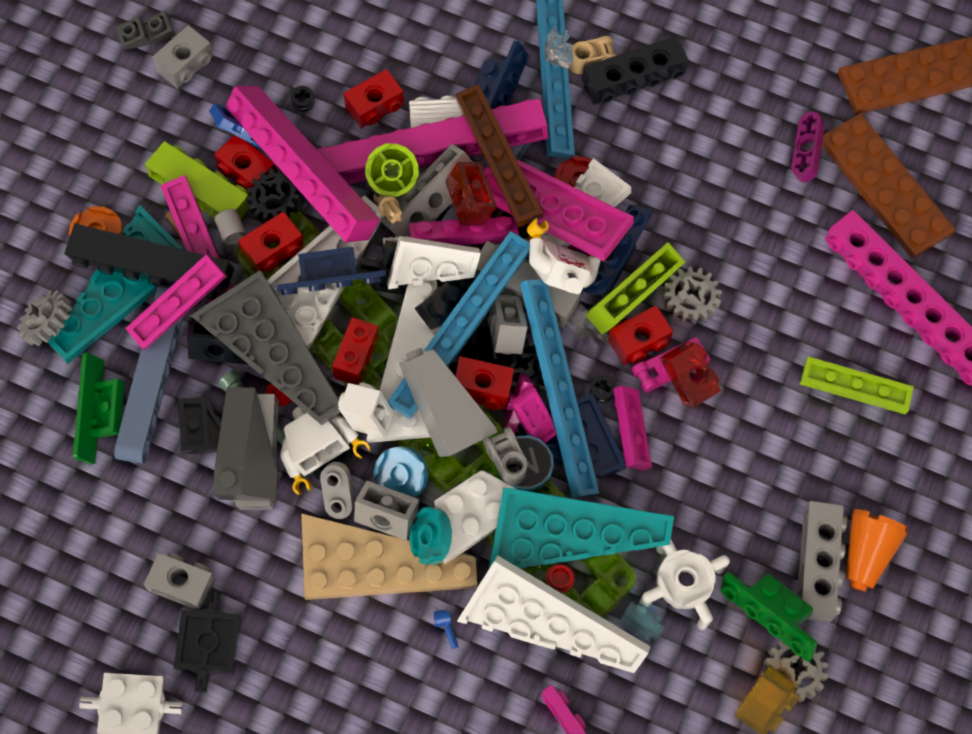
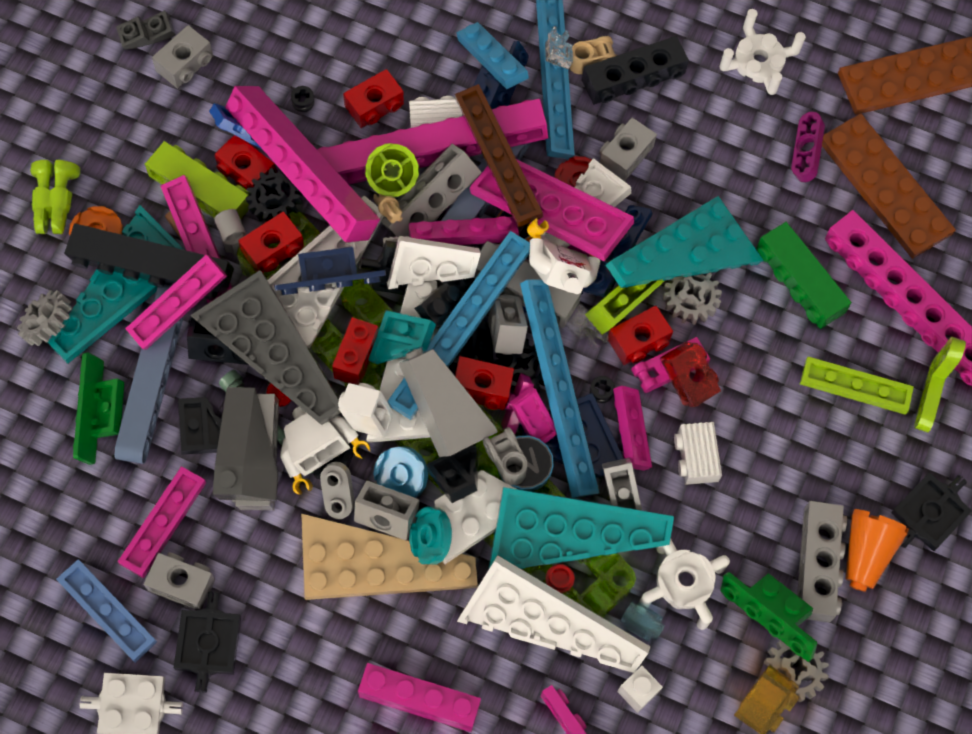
(53, 202): none -> lime piece
(106, 610): none -> medium blue plate
(162, 522): none -> dark pink plate
(399, 336): none -> teal wing
(419, 697): none -> dark pink brick
(443, 618): blue hand -> none
(456, 473): none -> black wing
(470, 193): clear red brick -> none
(492, 55): none -> dark azure plate
(622, 484): none -> light grey brick
(634, 136): none -> light grey brick
(639, 689): none -> white brick
(689, 247): none -> teal wing
(698, 453): none -> white brick
(759, 44): none -> white plate
(803, 275): none -> green brick
(932, 511): none -> black plate
(939, 370): none -> lime beam

